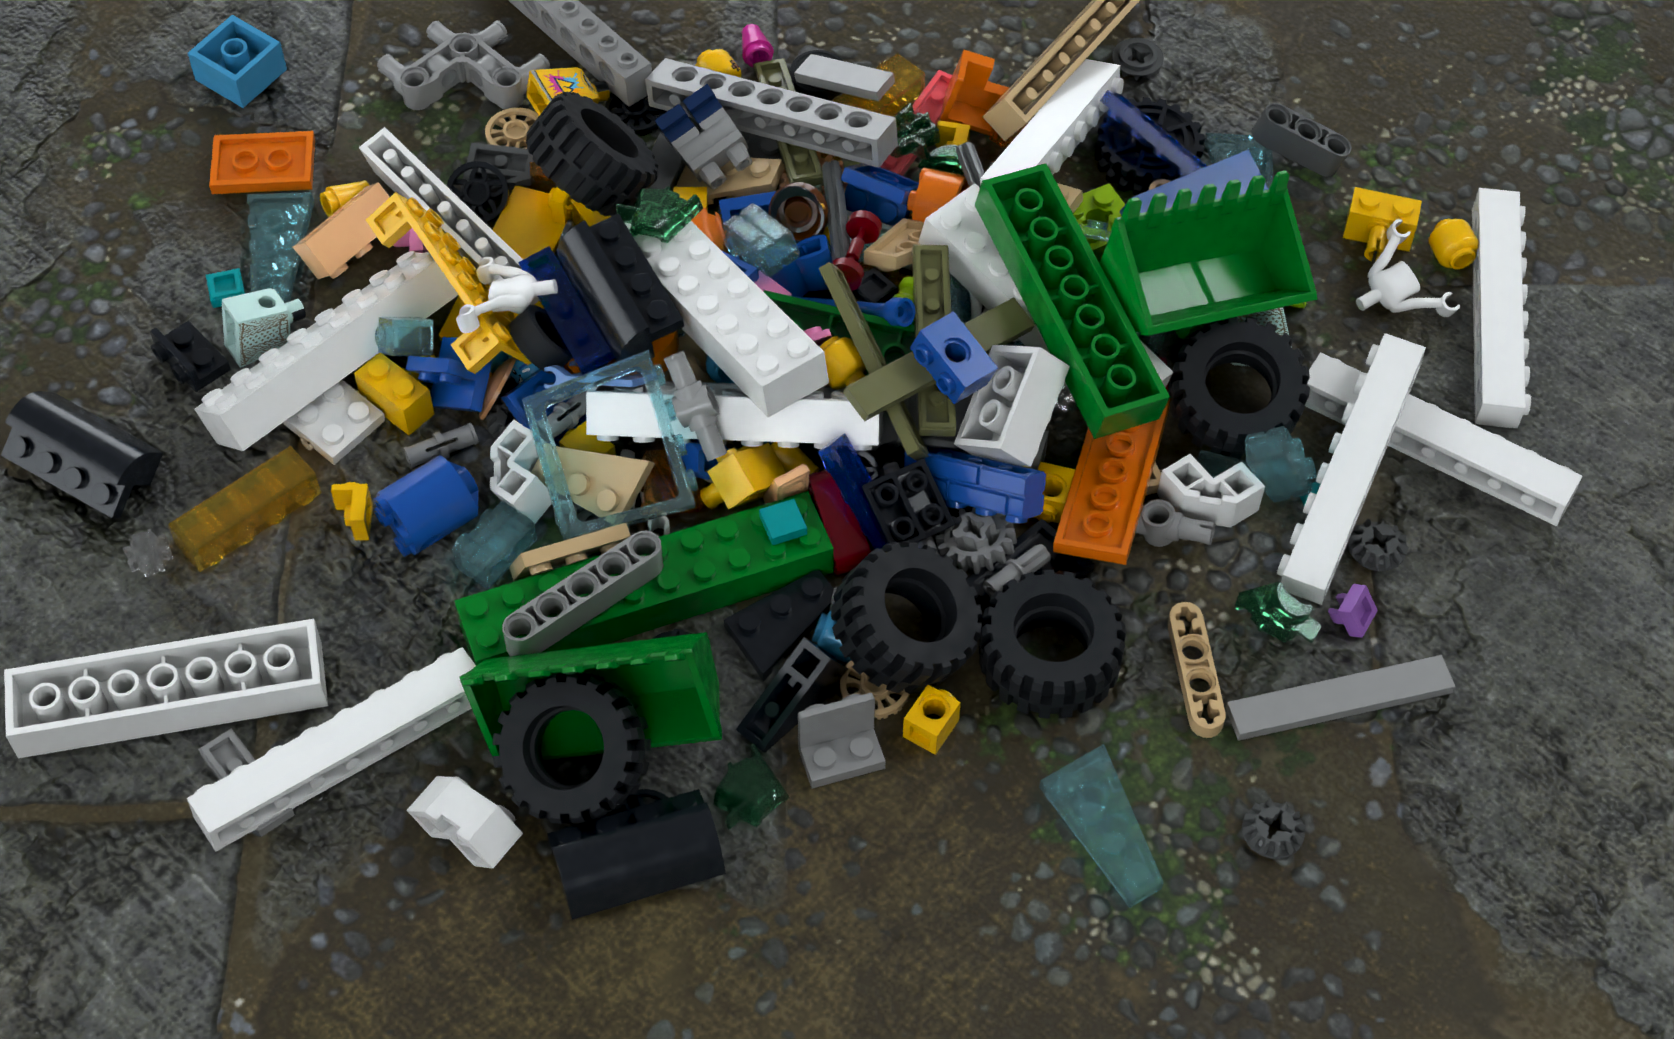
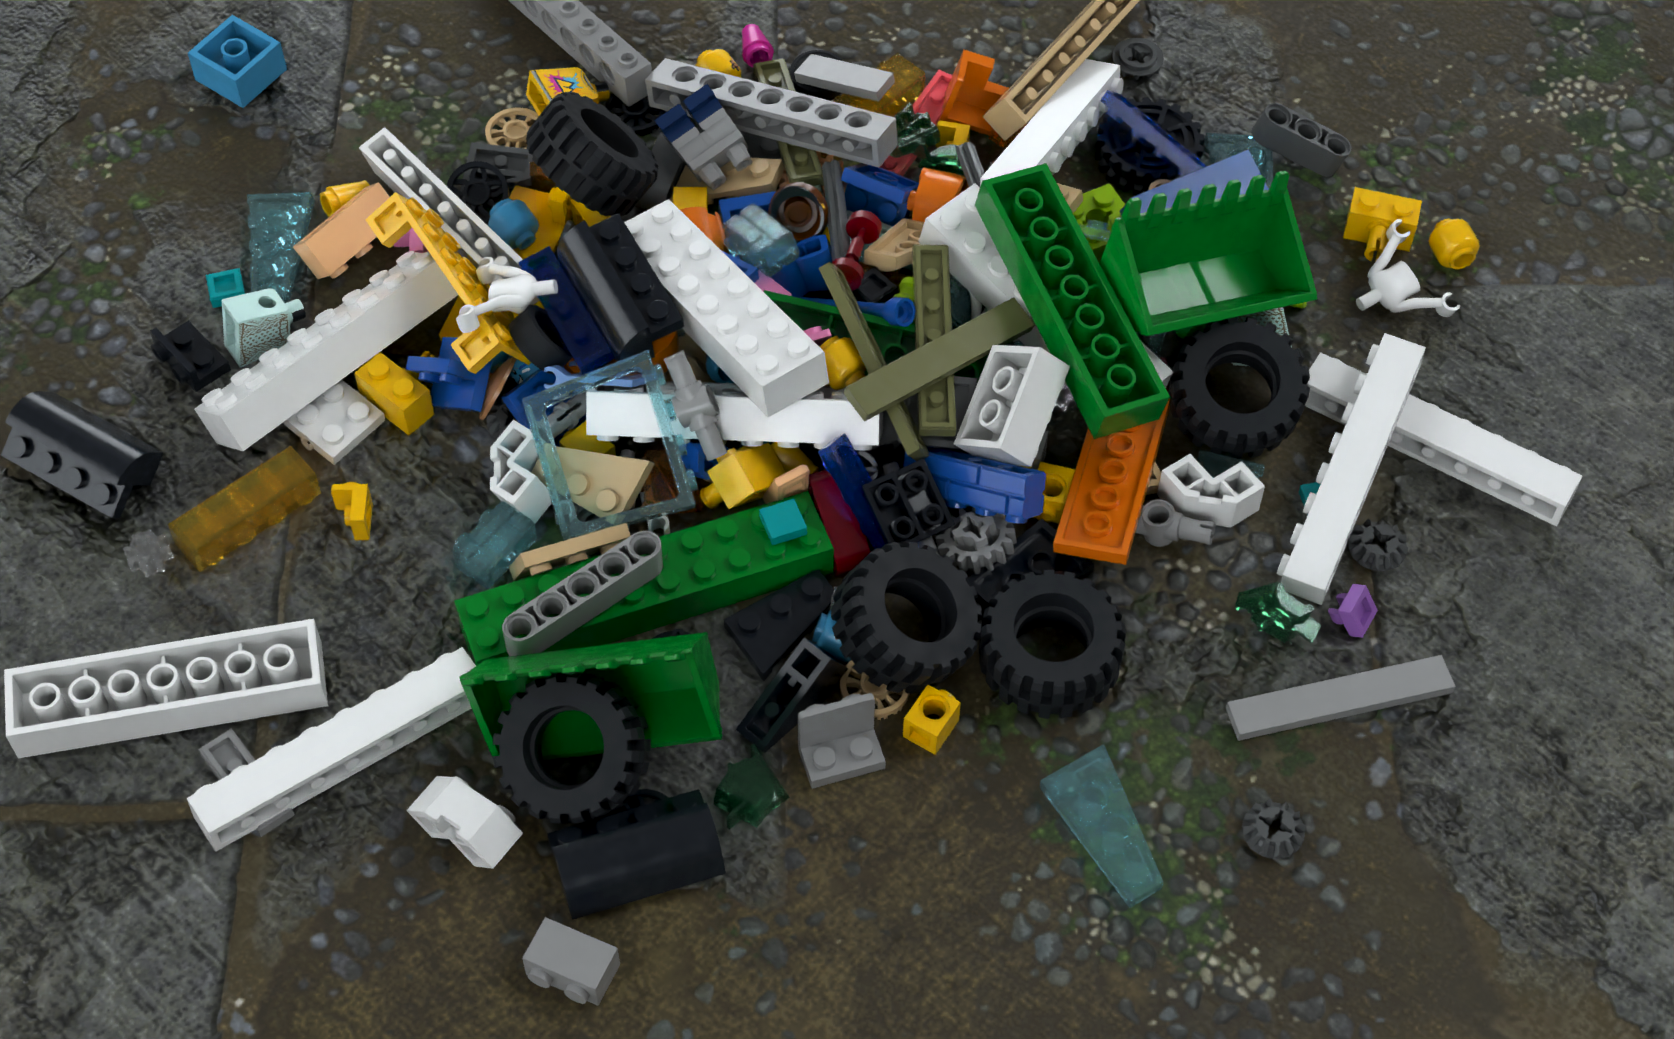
(262, 162): orange plate -> none
(404, 336): clear light blue brick -> none
(427, 504): blue cylinder -> none
(461, 59): light grey pin -> none
(464, 437): light grey pin -> none
(513, 223): none -> dark azure head
(571, 962): none -> light grey brick
(659, 213): clear green piece -> none
(952, 339): blue brick -> none
(1027, 562): light grey axle -> none
(1200, 668): tan beam -> none
(1280, 463): clear light blue brick -> none
(1498, 310): white brick -> none

